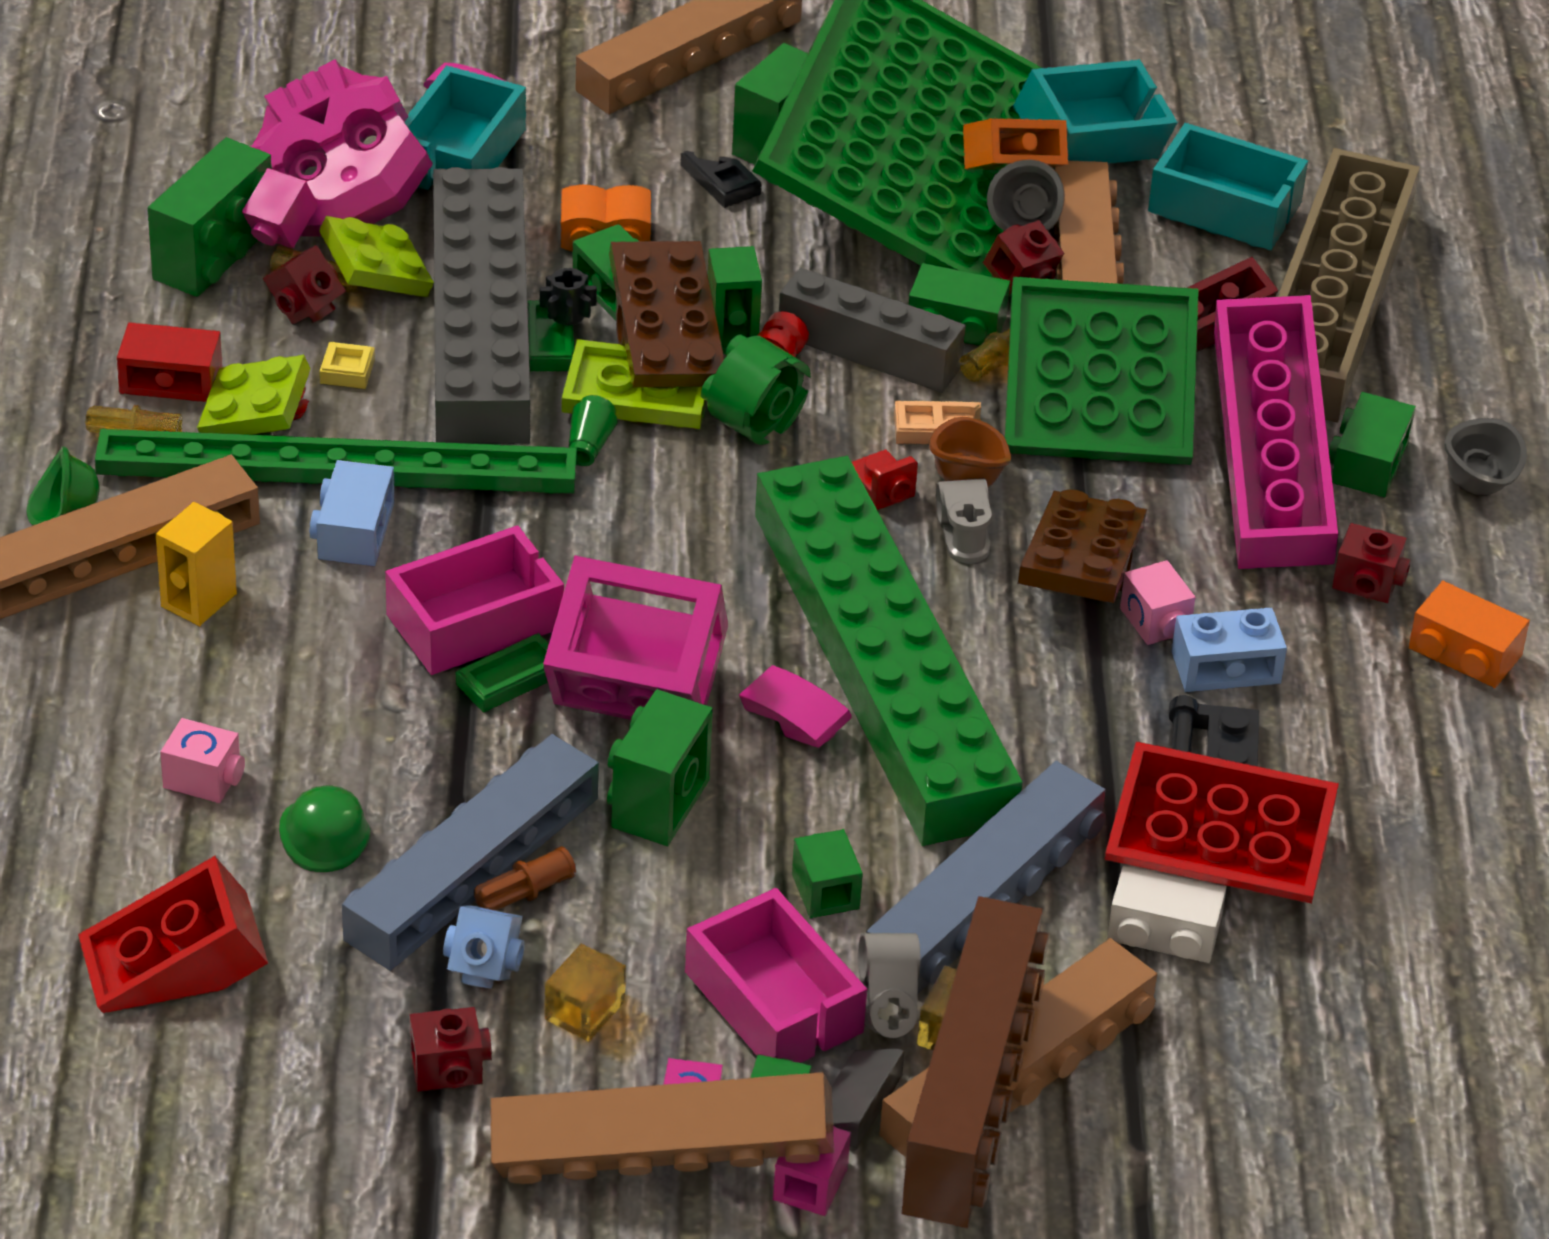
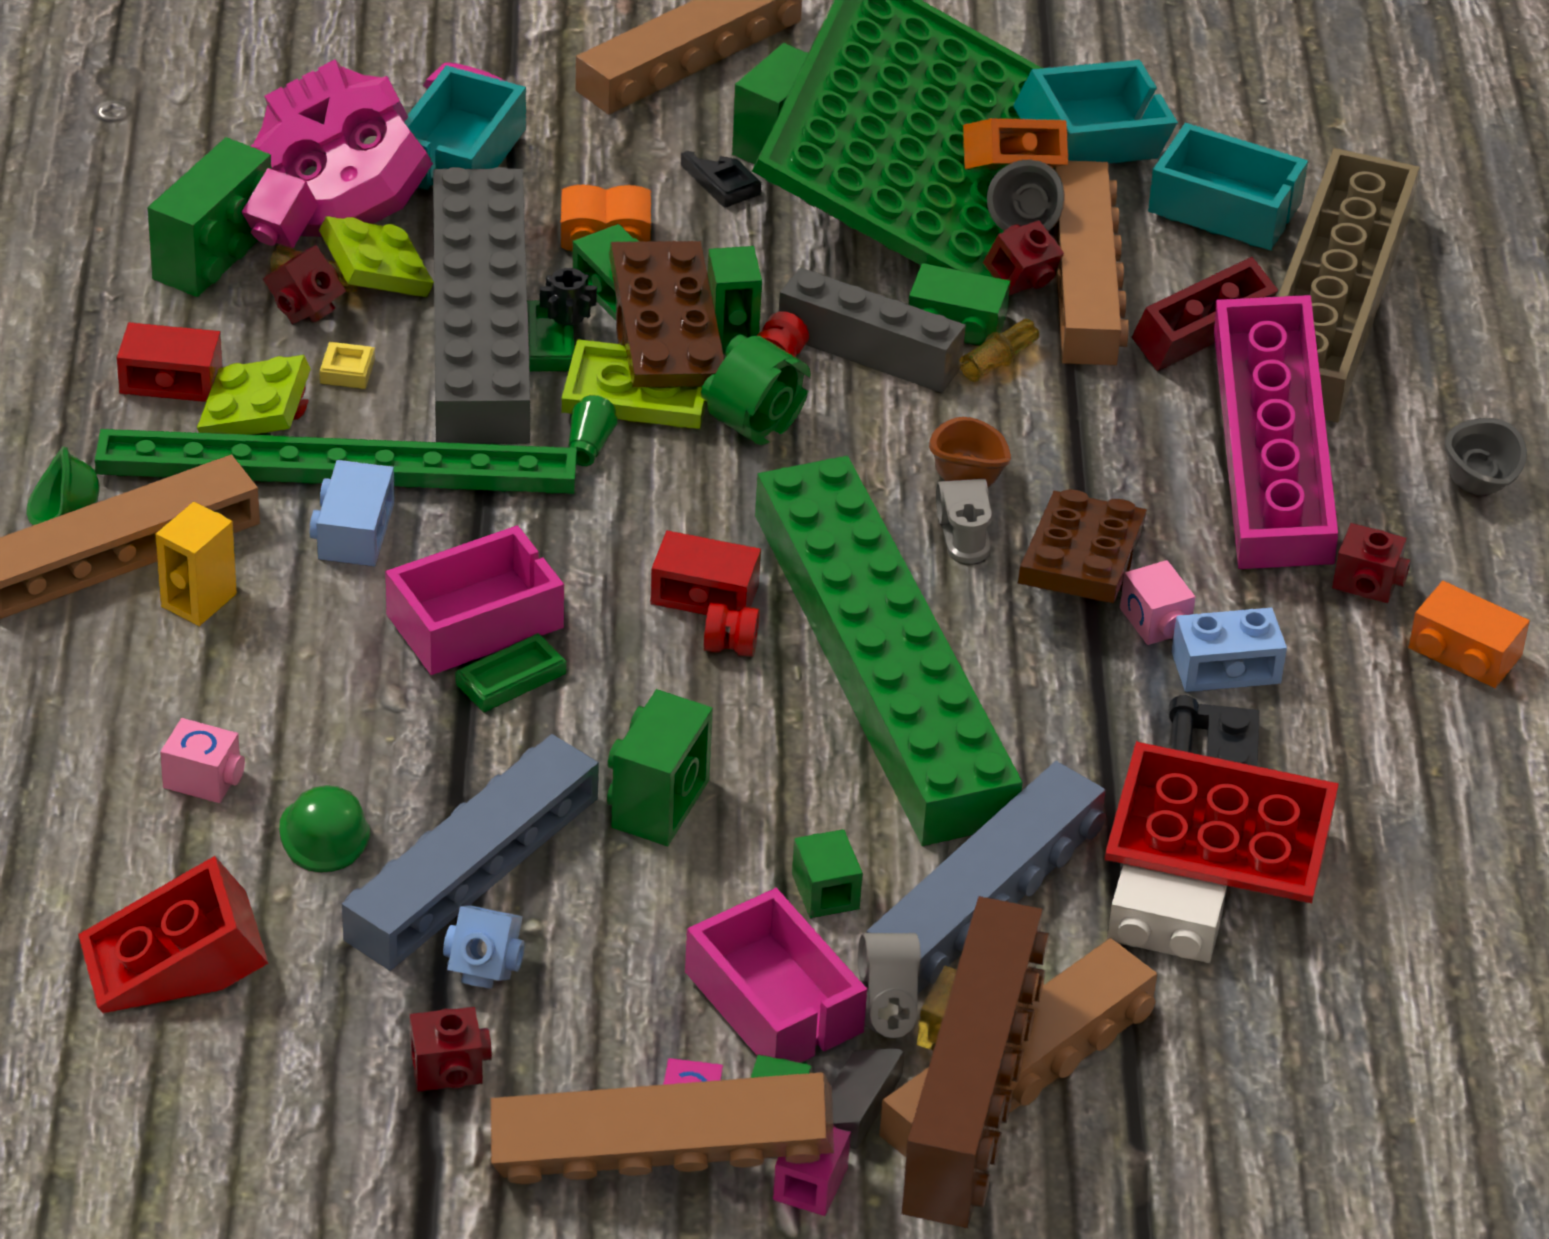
(135, 419): clear yellow axle -> none
(525, 880): dark orange axle -> none
(585, 992): clear yellow brick -> none
(617, 652): dark pink piece -> none
(703, 571): none -> red brick
(742, 634): none -> red wheel
(797, 704): dark pink slope -> none
(886, 478): red bracket -> none
(919, 419): light nougat tile -> none
(1101, 371): green plate -> none
(1371, 444): green brick -> none

